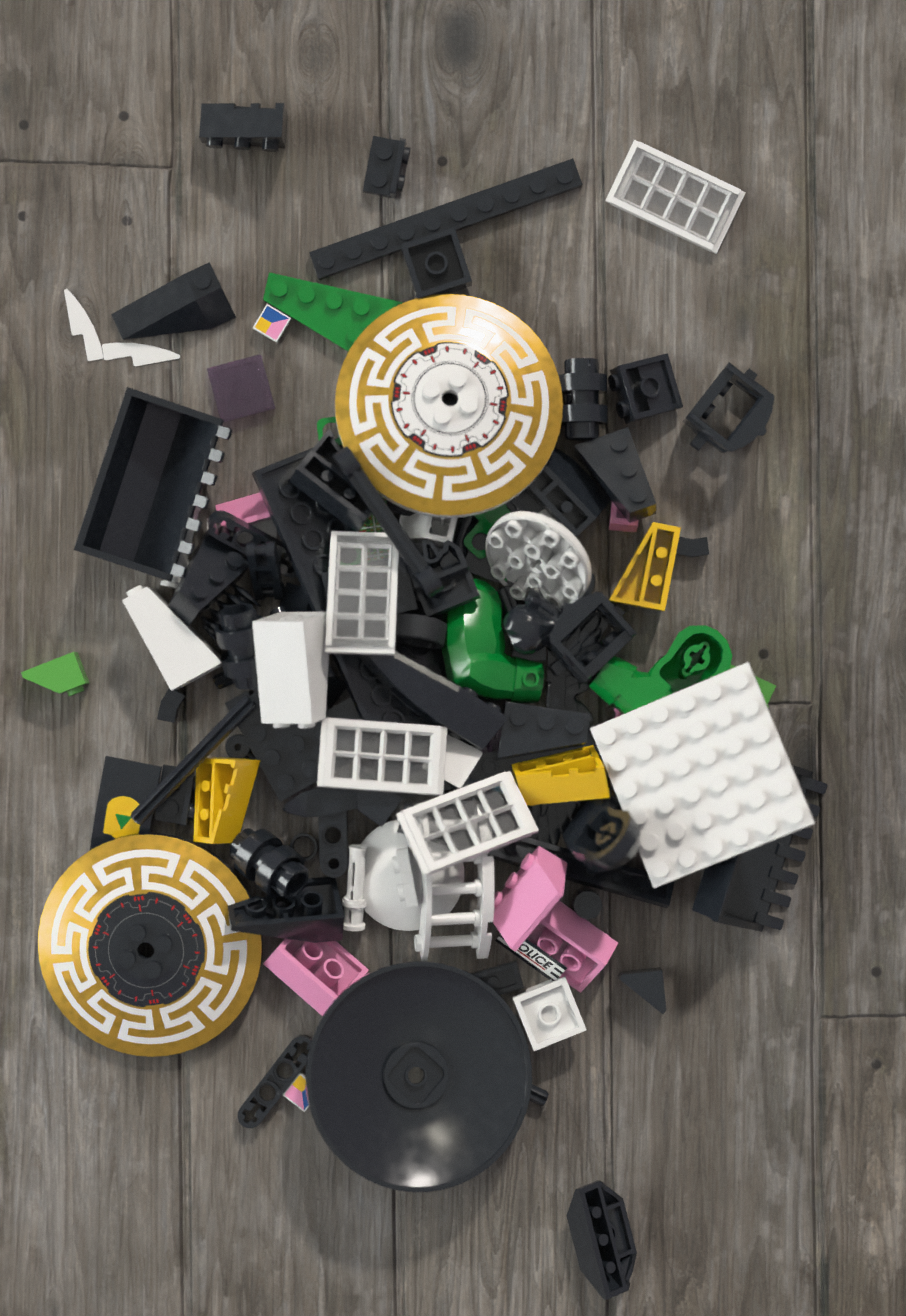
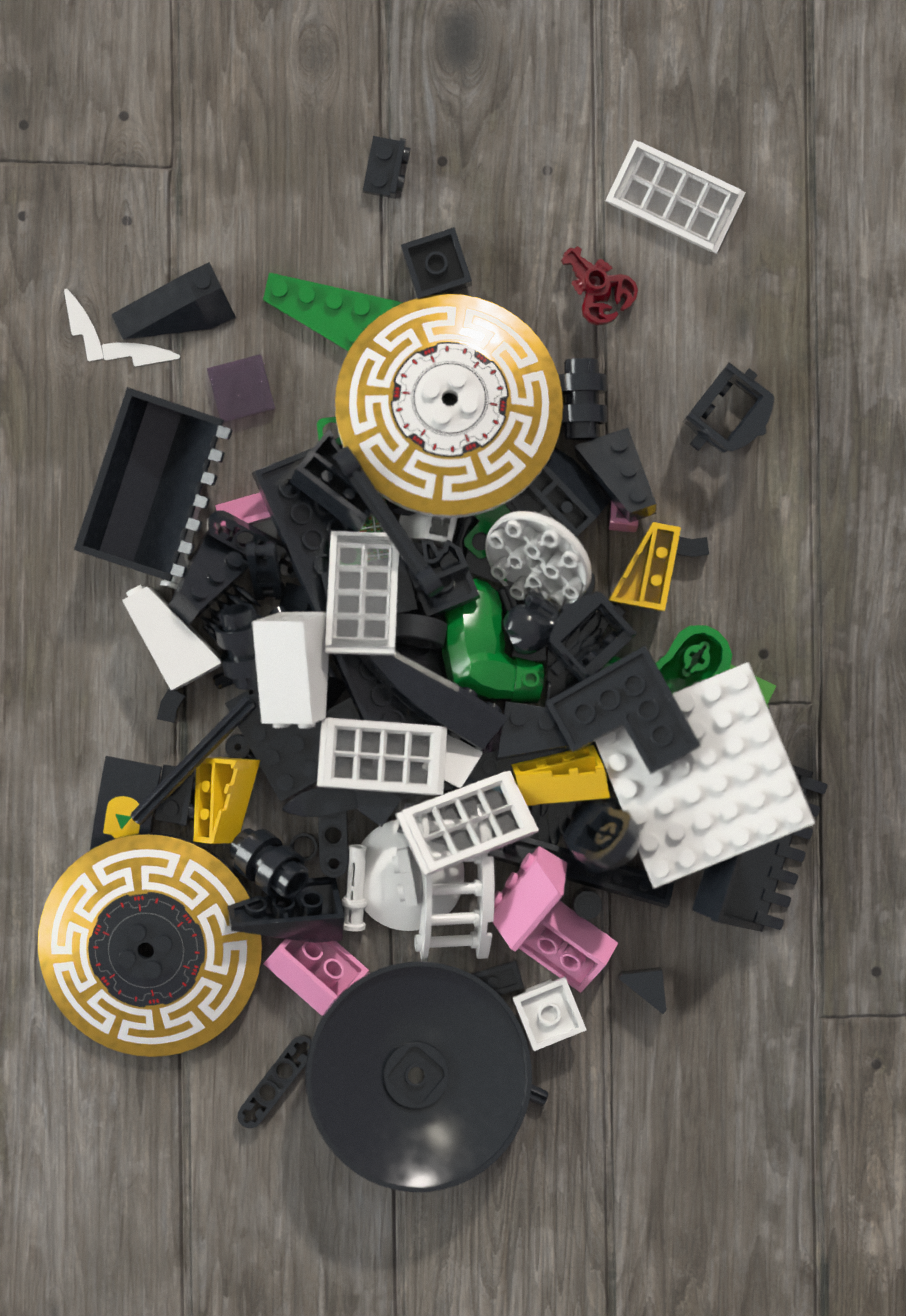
(60, 674): bright green slope -> none
(243, 126): black wedge -> none
(272, 323): tile -> none
(297, 1092): tile -> none
(457, 213): black plate -> none
(536, 959): sticker -> none
(597, 287): none -> dark red animal
(602, 1238): black wedge -> none
(628, 695): none -> black plate
(645, 388): black plate -> none

